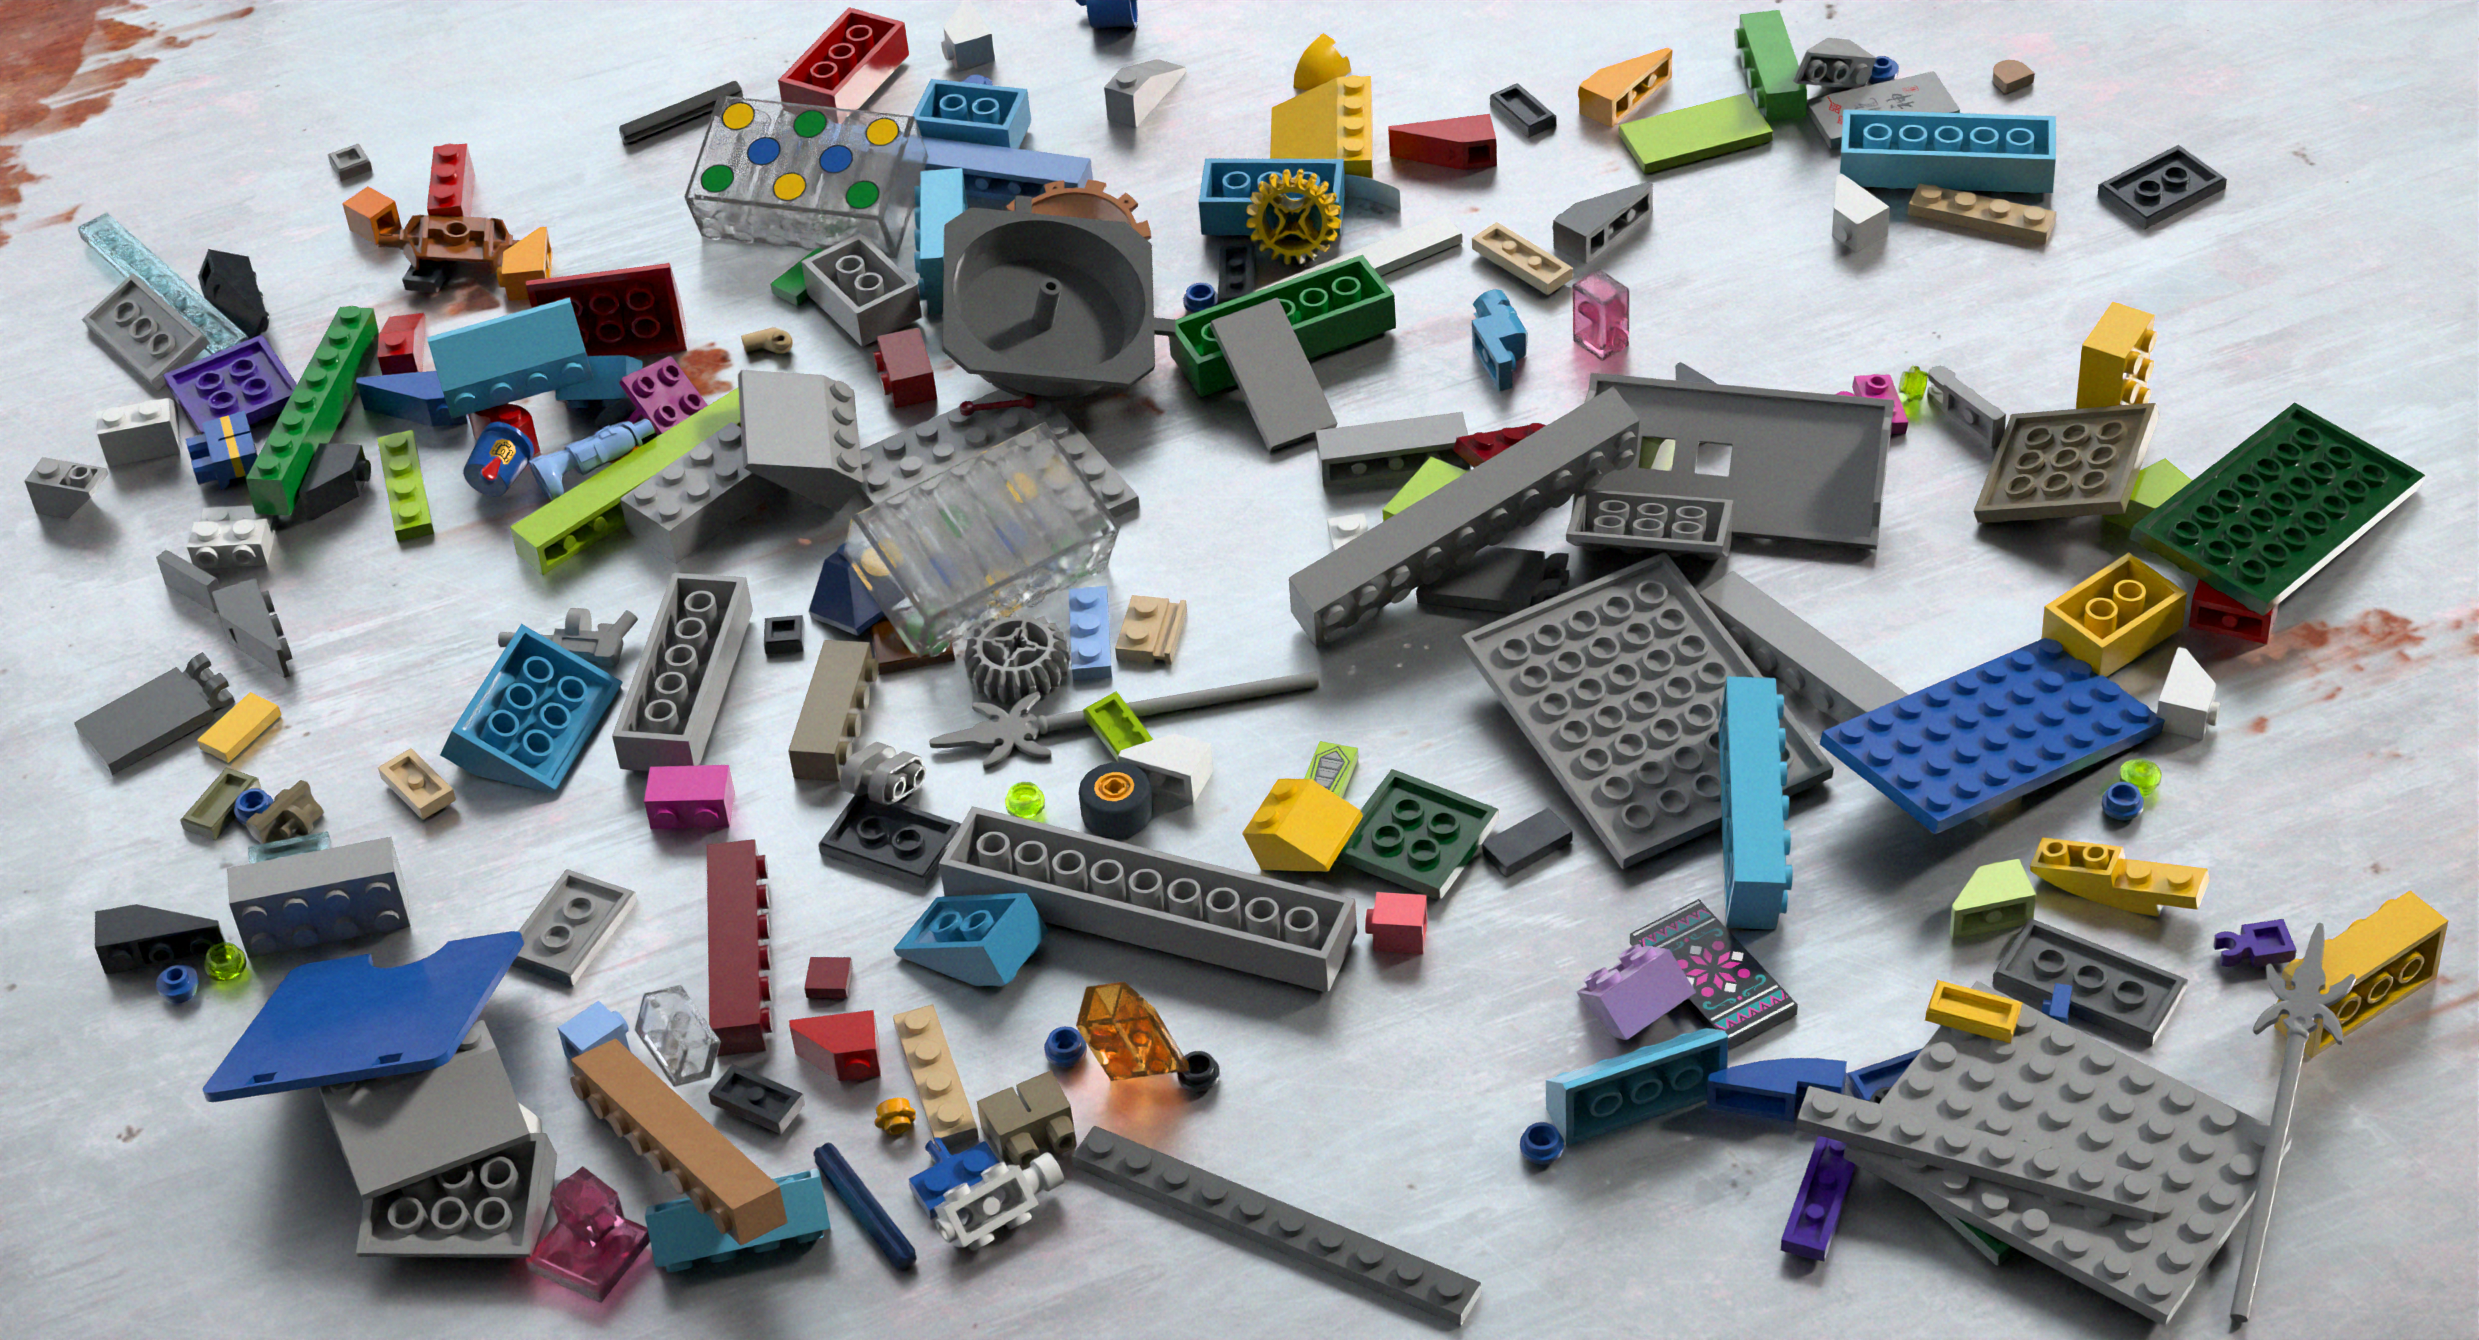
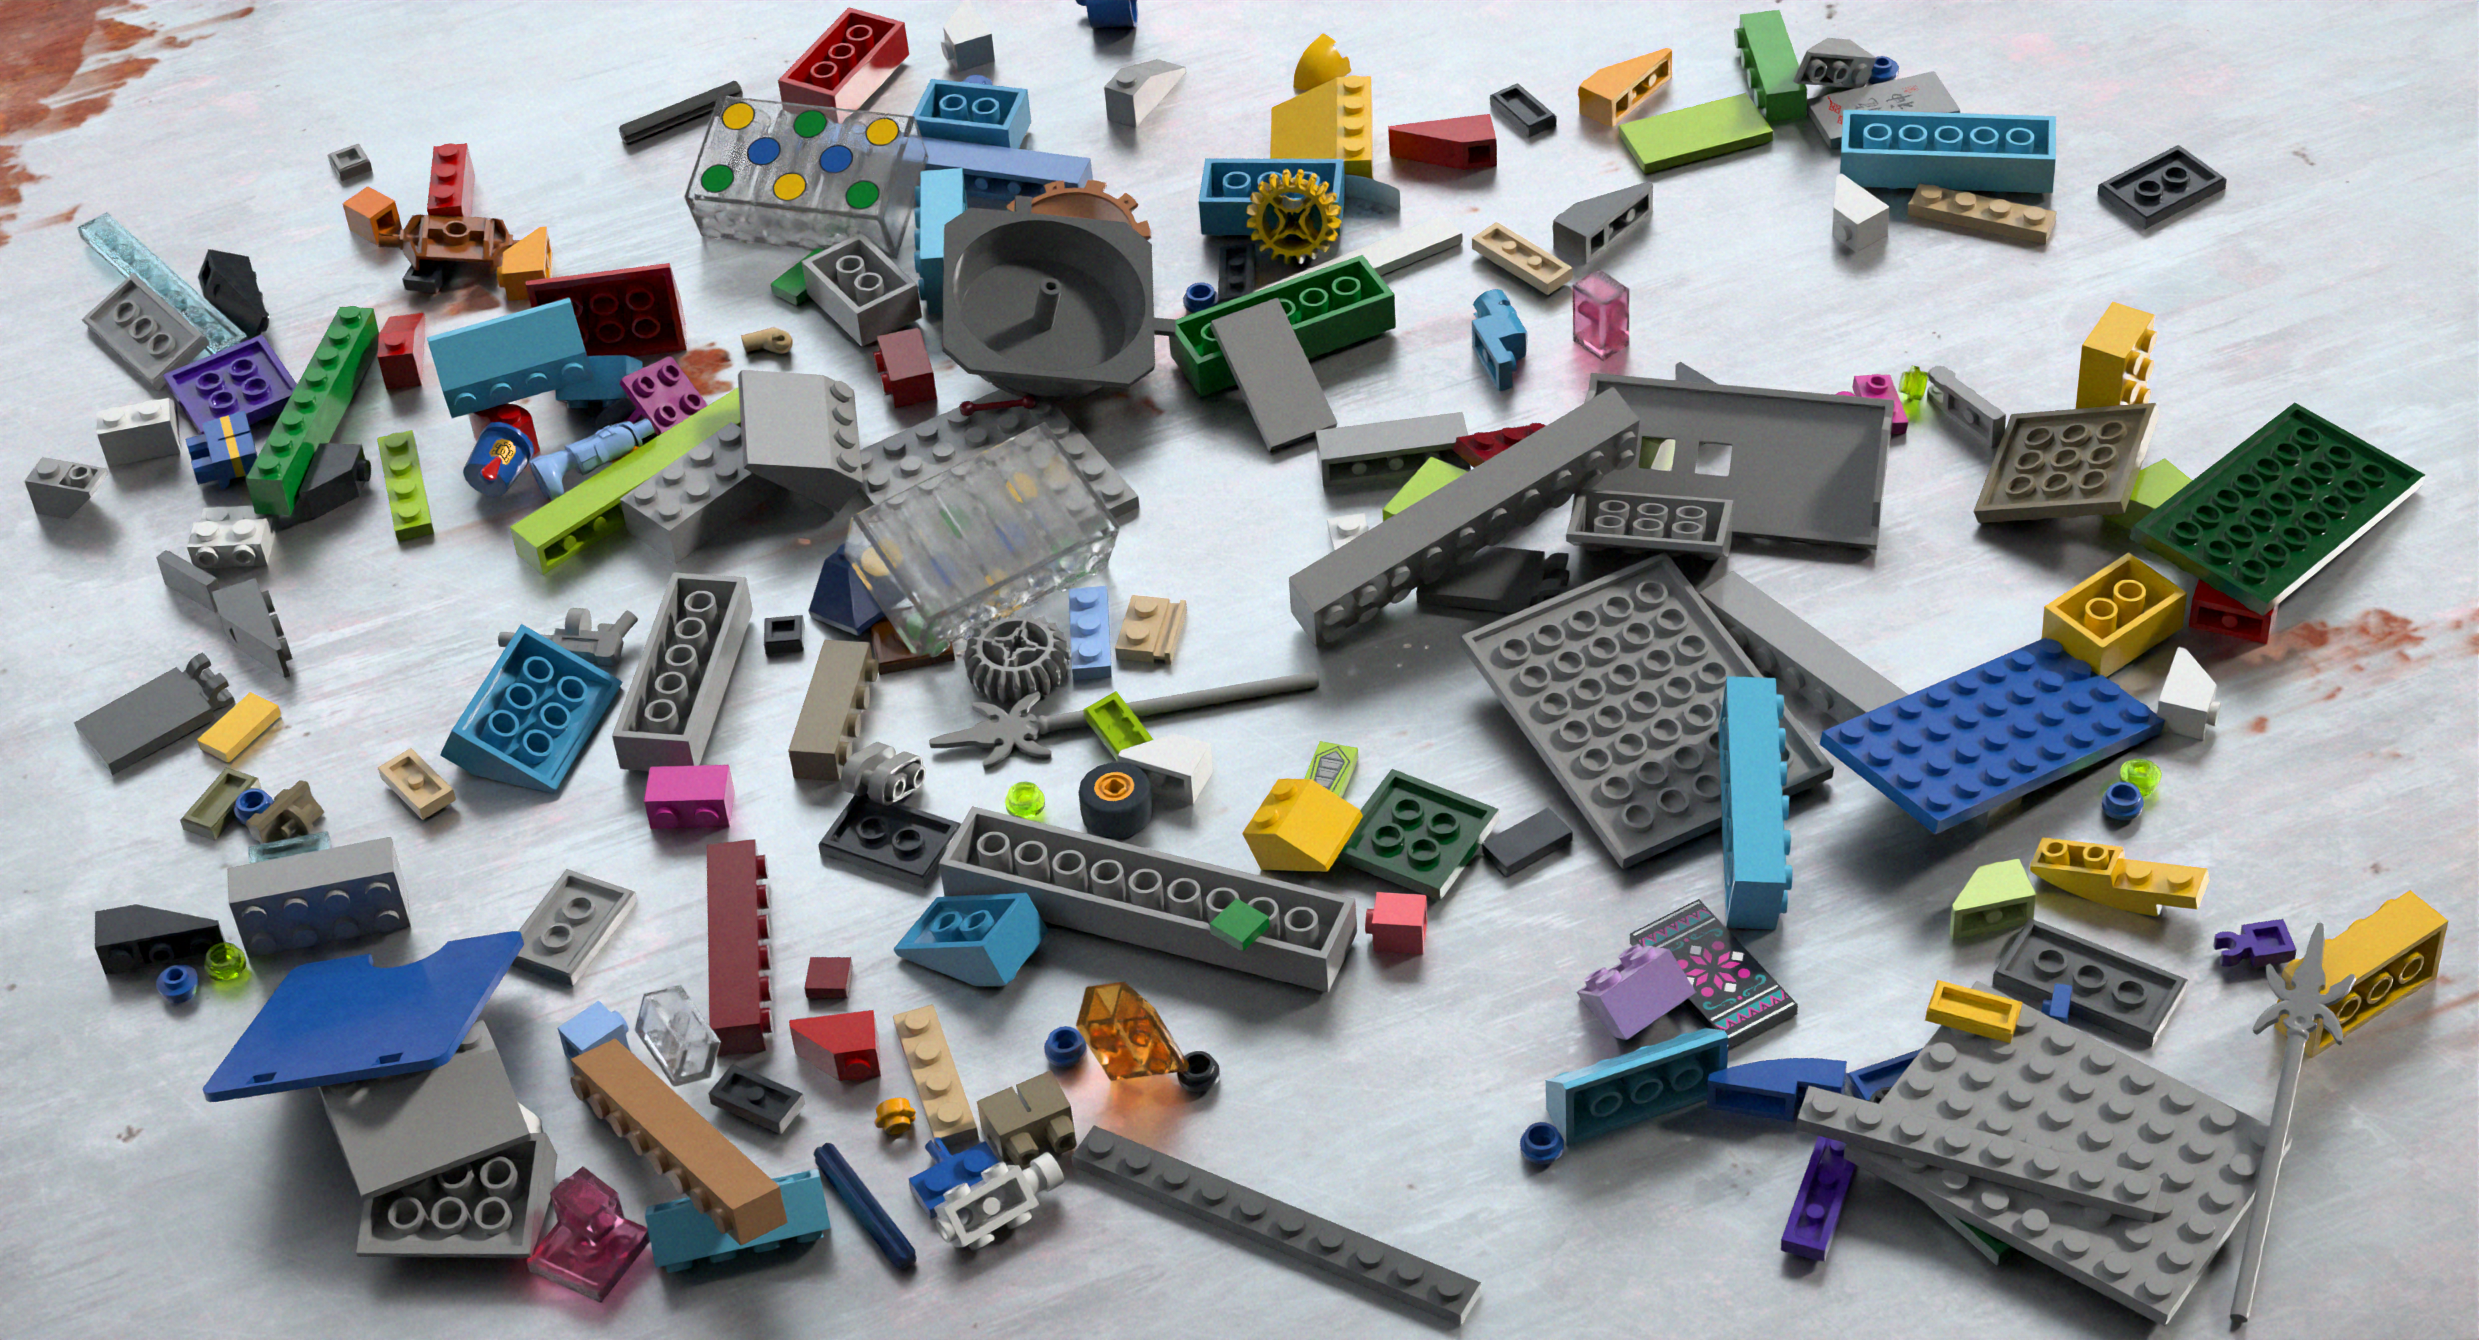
(408, 397): blue slope -> none
(1239, 925): none -> green tile
(2012, 75): medium nougat tile -> none

